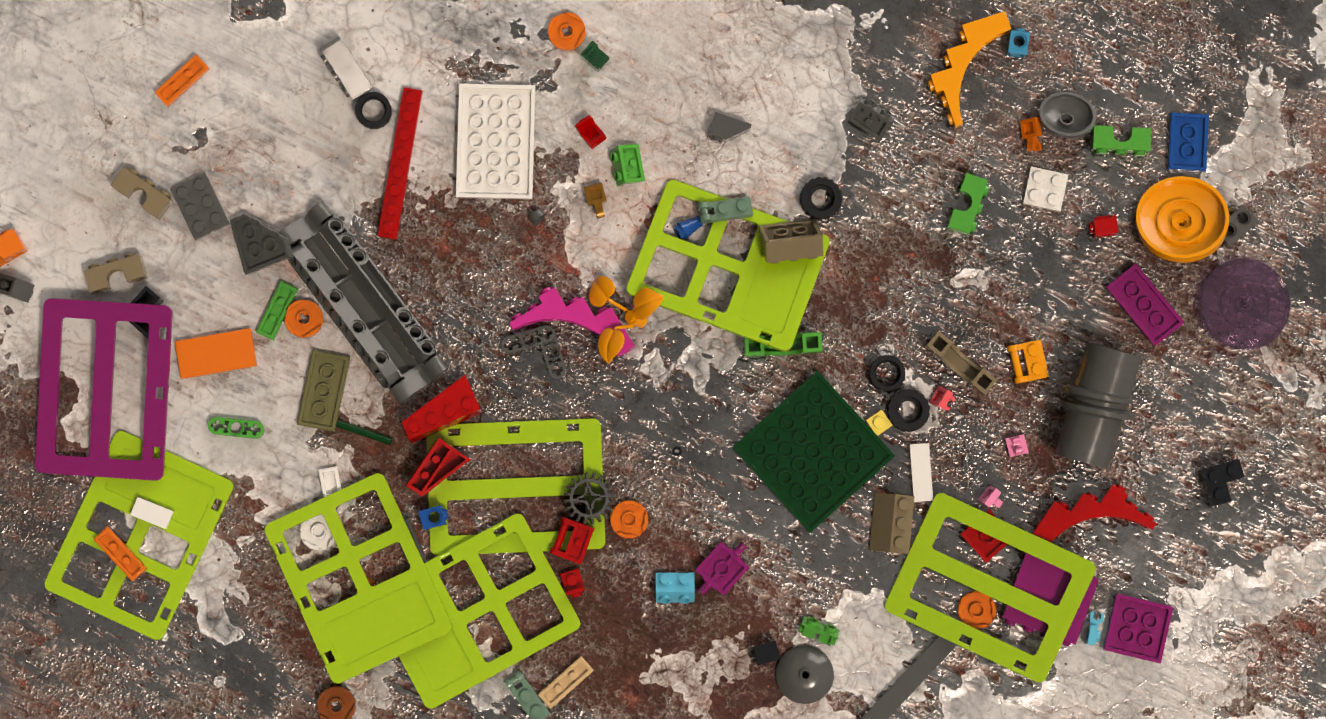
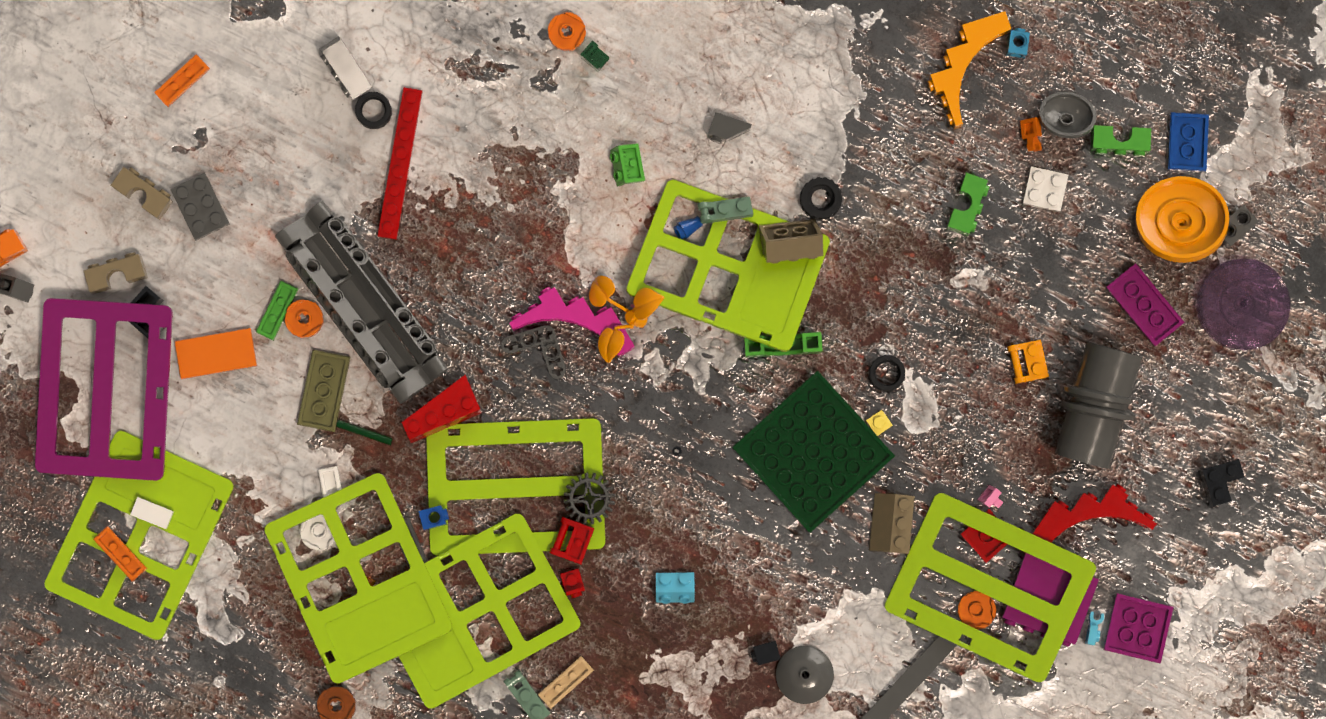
(221, 431): bright green beam -> none
(259, 244): dark grey plate -> none
(435, 467): red wedge -> none
(495, 141): white plate -> none
(536, 216): dark grey hinge -> none
(590, 132): red bracket -> none
(595, 197): pearl gold plate -> none
(629, 519): orange tile -> none
(722, 568): magenta plate -> none
(827, 633): bright green hinge -> none
(871, 118): dark grey bracket -> none
(915, 397): black tyre -> none
(921, 472): white tile -> none
(941, 398): coral tile -> none
(961, 365): dark tan arch -> none
(1016, 445): bright pink tile -> none
(1103, 226): red window -> none

